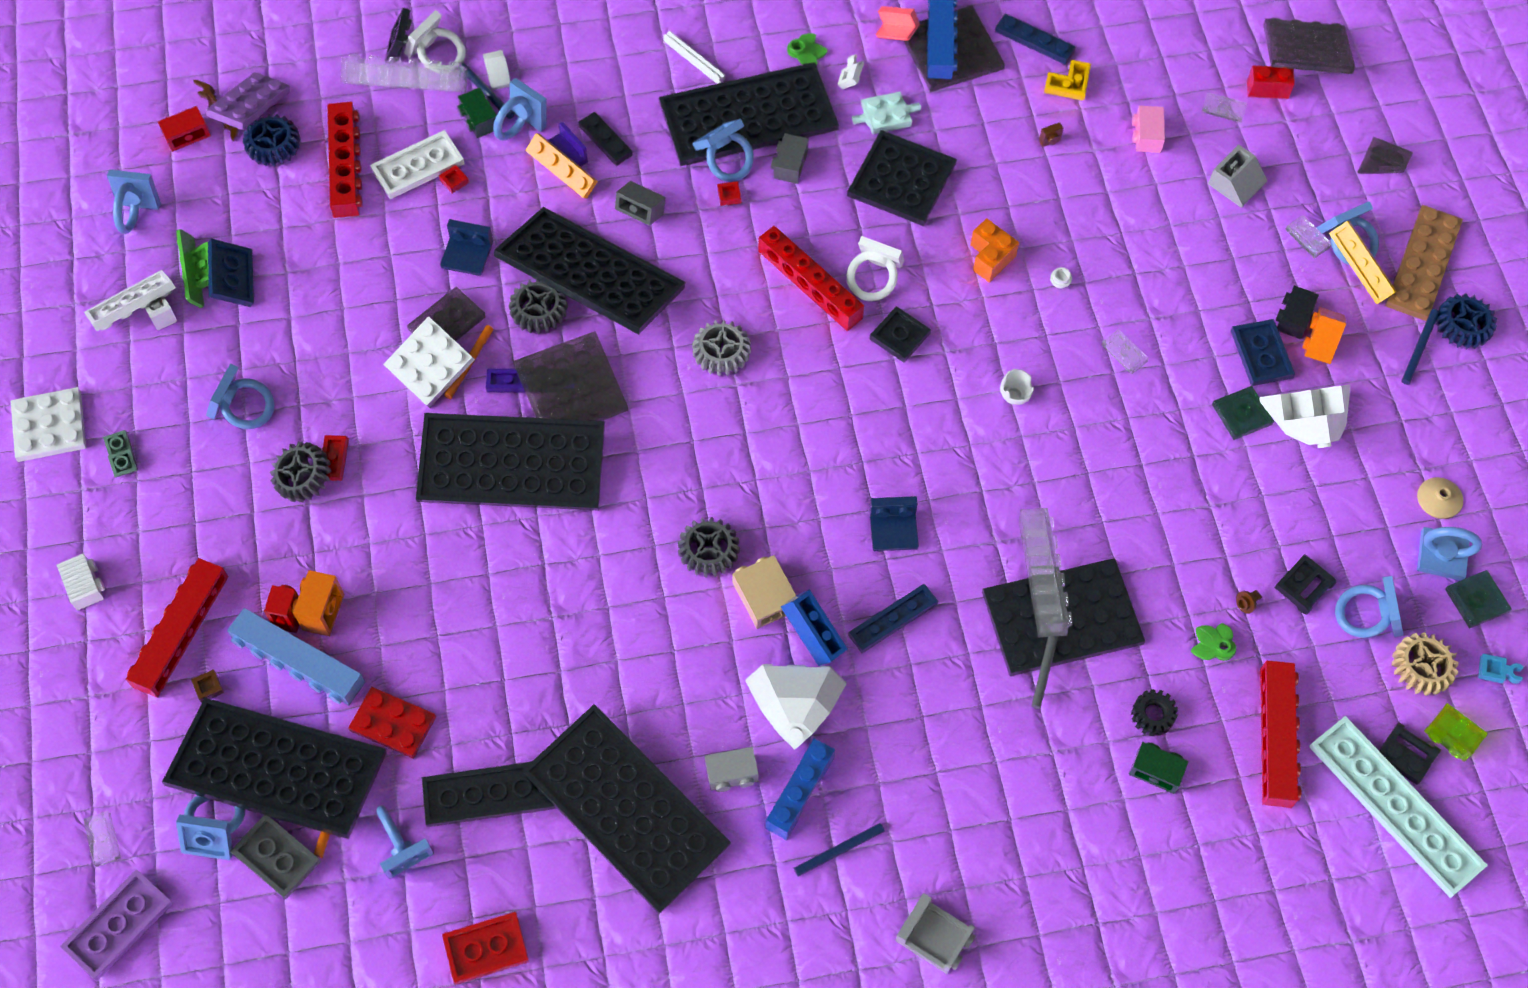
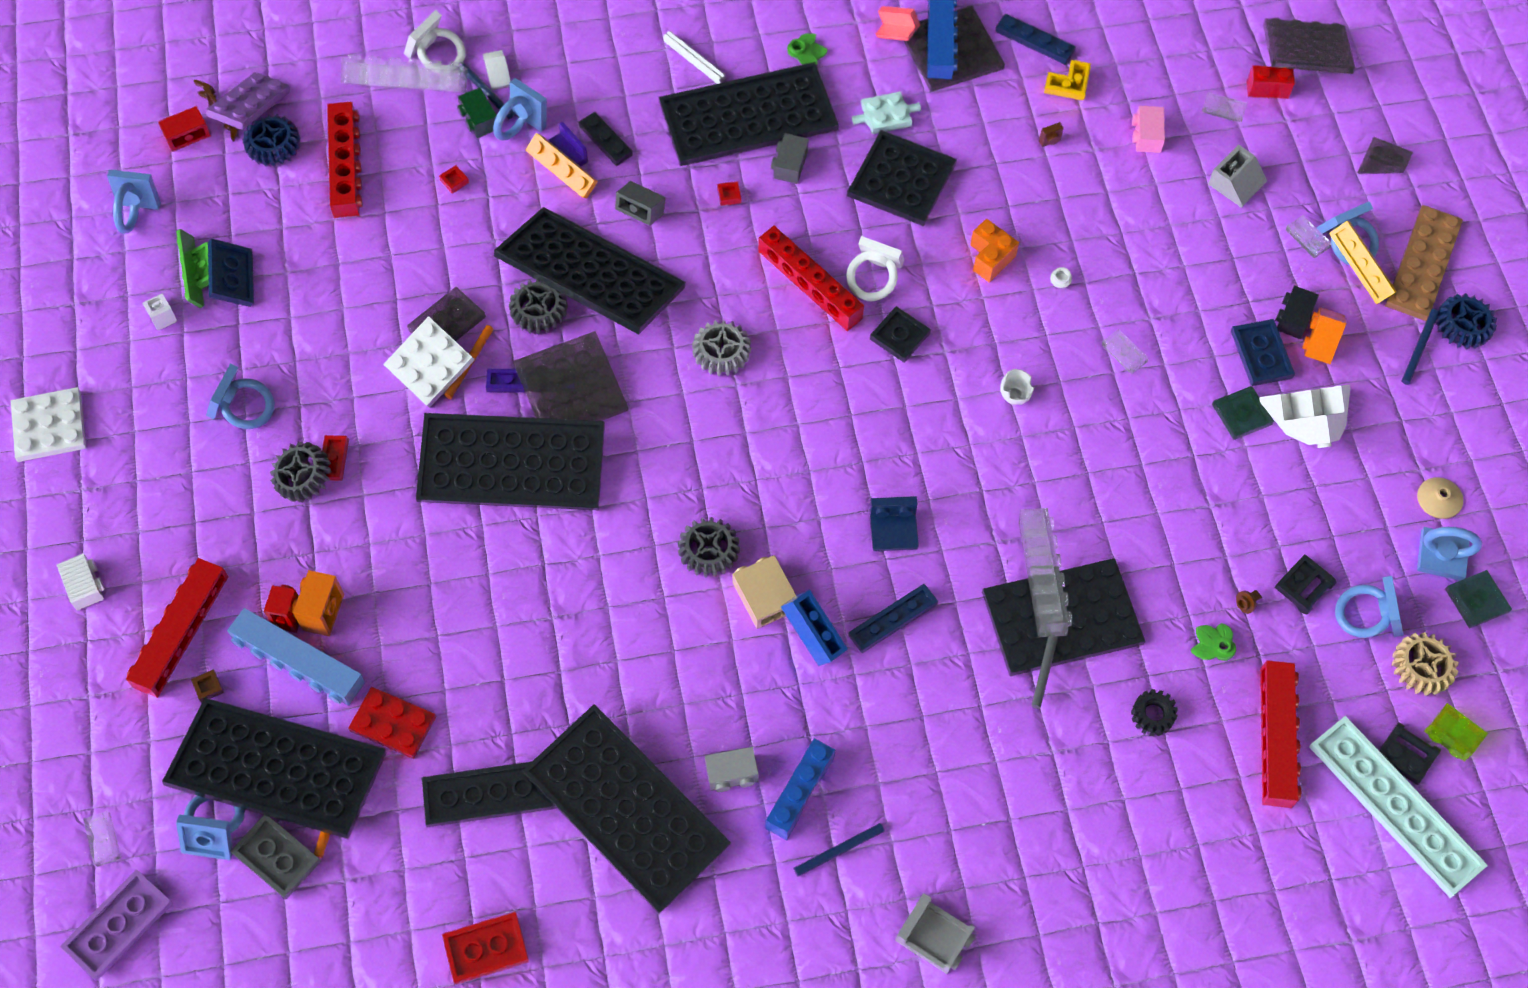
(120, 453): sand green slope -> none
(124, 303): white plate -> none
(398, 34): black plate -> none
(405, 853): medium blue tile -> none
(417, 164): white plate -> none
(467, 247): dark blue bracket -> none
(720, 137): medium blue tile -> none
(795, 697): white brick -> none
(851, 75): white plate -> none
(1158, 767): dark green brick -> none
(1496, 669): dark azure plate -> none

